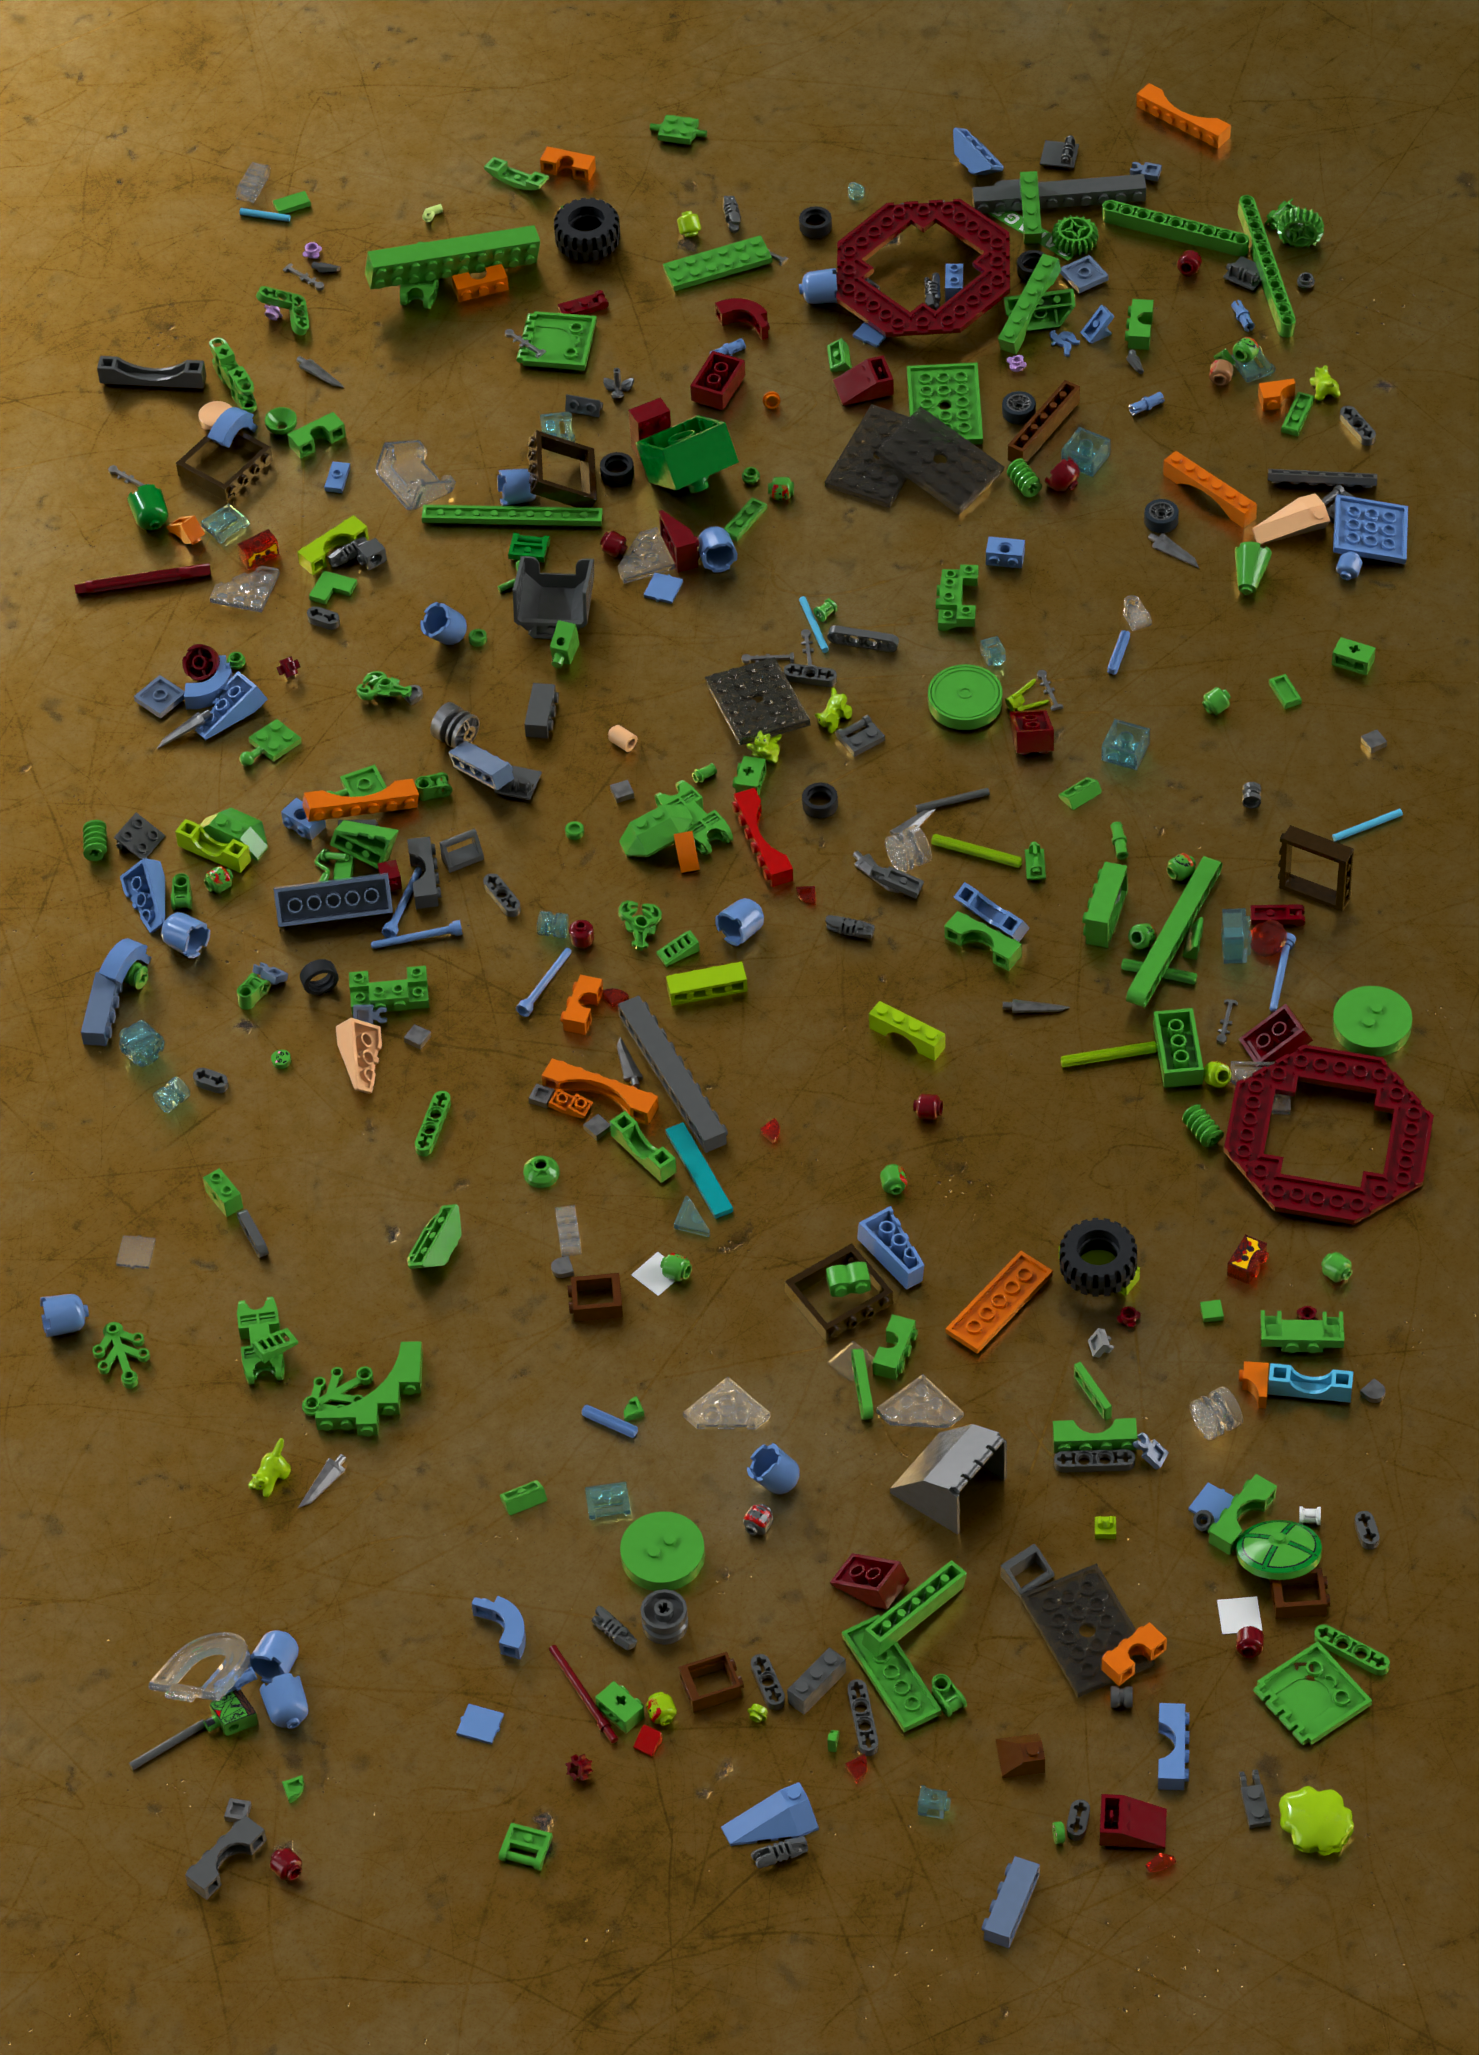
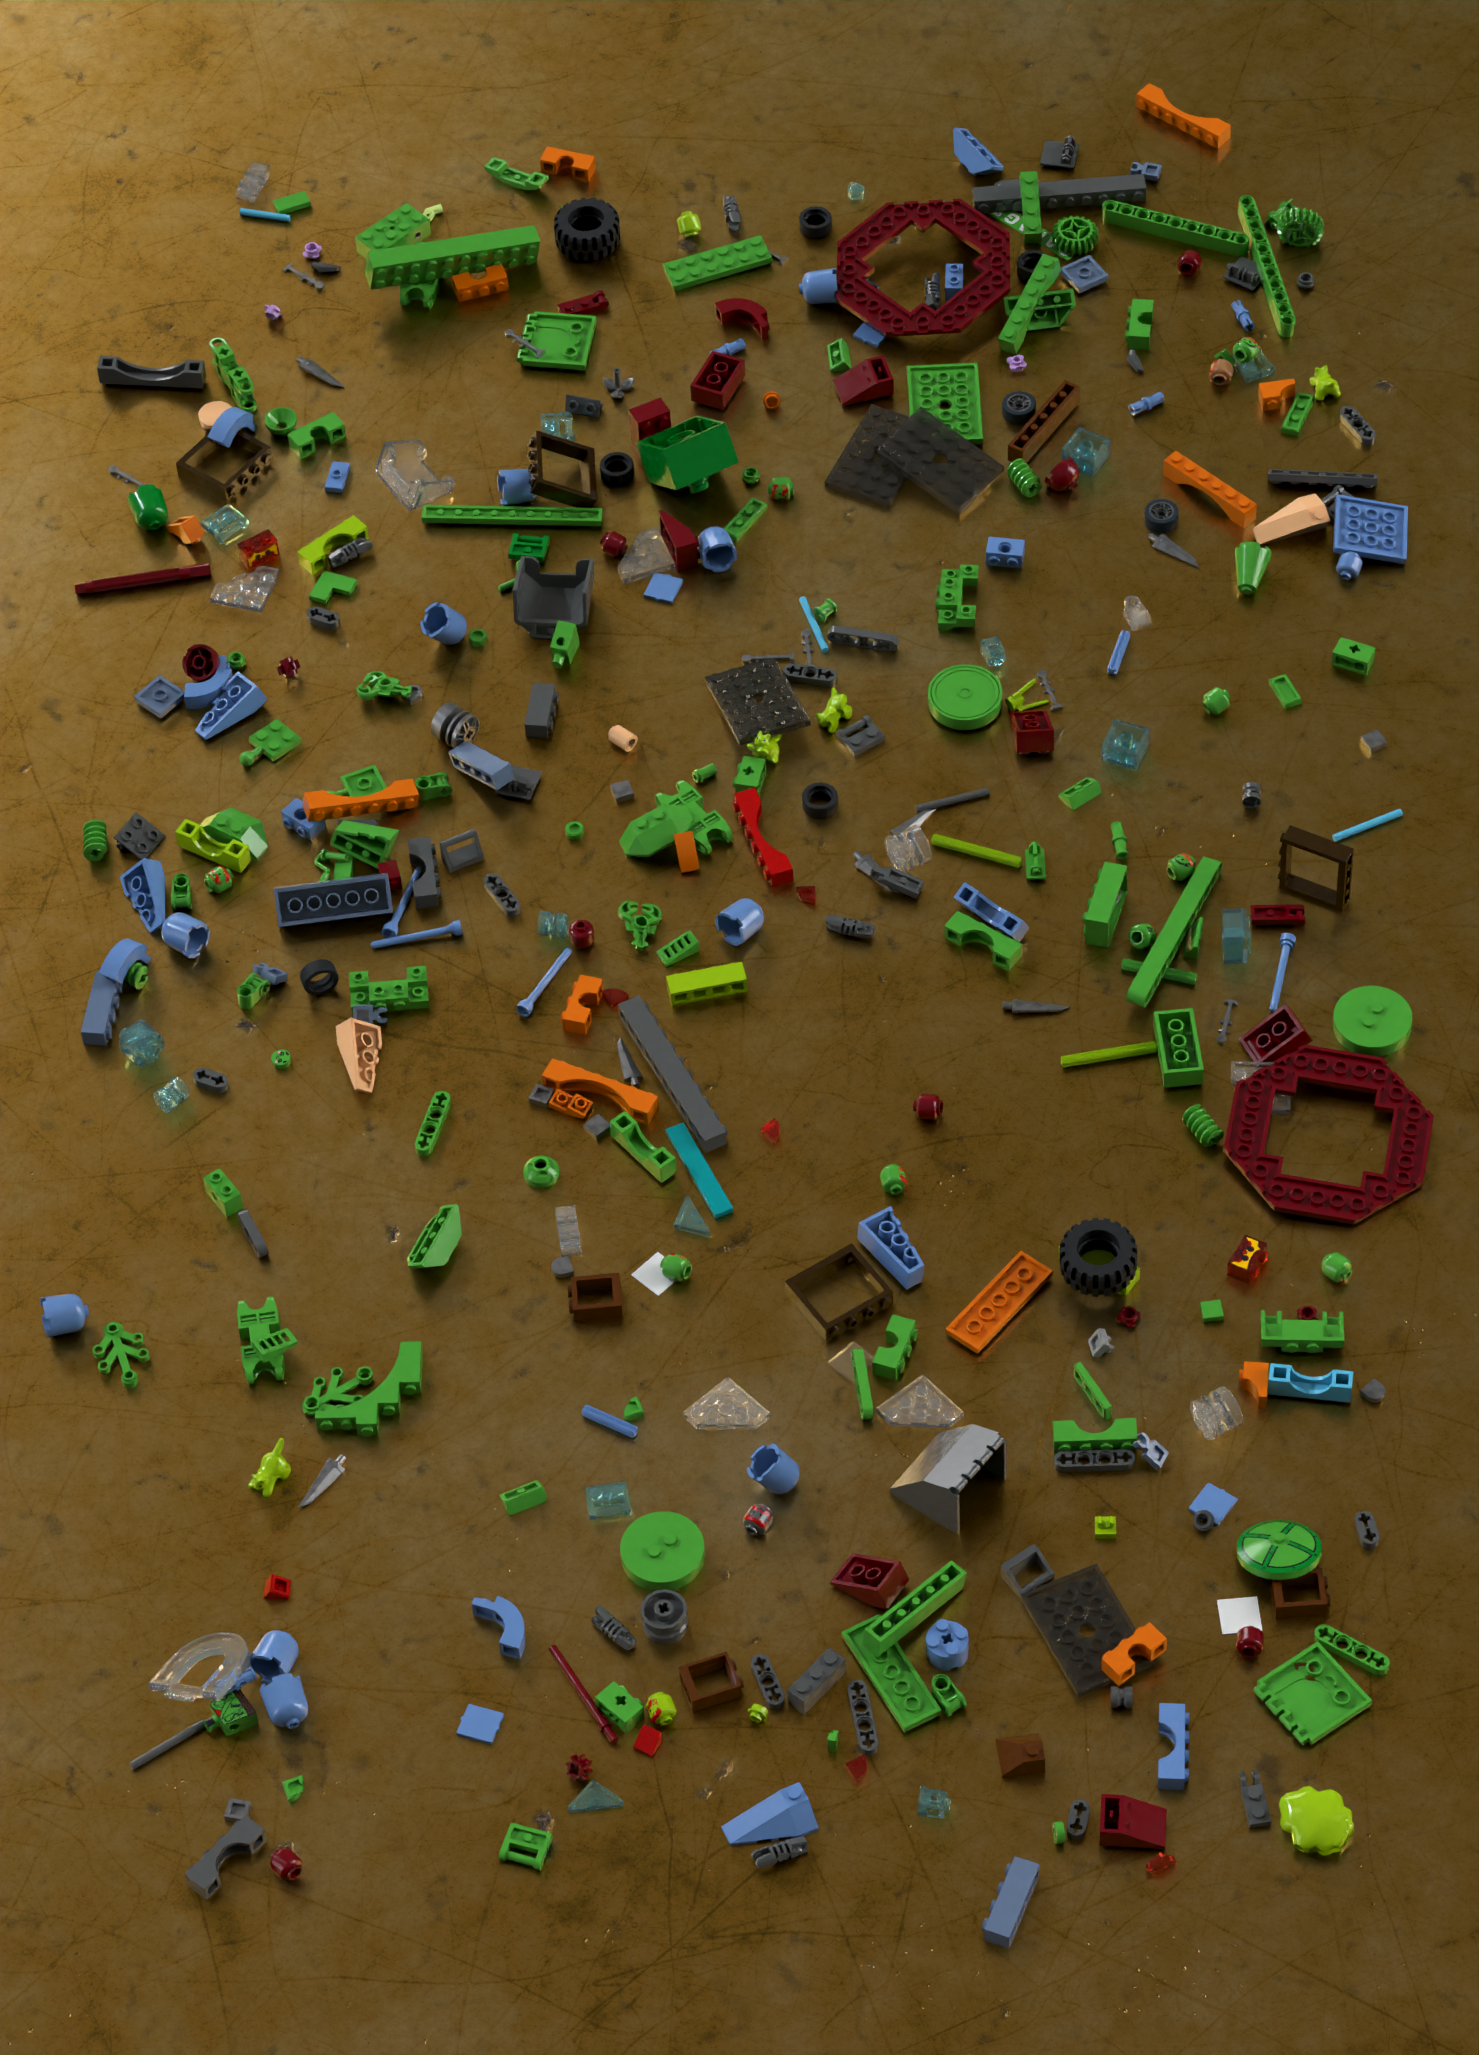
(135, 1252): clear piece -> none
(192, 723): flat silver bar -> none
(277, 1587): none -> red slope
(291, 300): bright green beam -> none
(371, 554): dark grey brick -> none
(397, 229): none -> bright green piece
(417, 1036): flat silver tile -> none
(595, 1797): none -> clear light blue tile
(678, 129): bright green plate -> none
(848, 1279): bright green brick -> none
(925, 1038): lime arch -> none
(947, 1645): none -> medium blue brick
(1061, 340): medium blue piece -> none
(1097, 326): medium blue slope -> none
(1217, 1074): lime head -> none
(1257, 1496): bright green arch -> none
(1268, 938): clear red tile -> none
(1309, 1515): white bush -> none

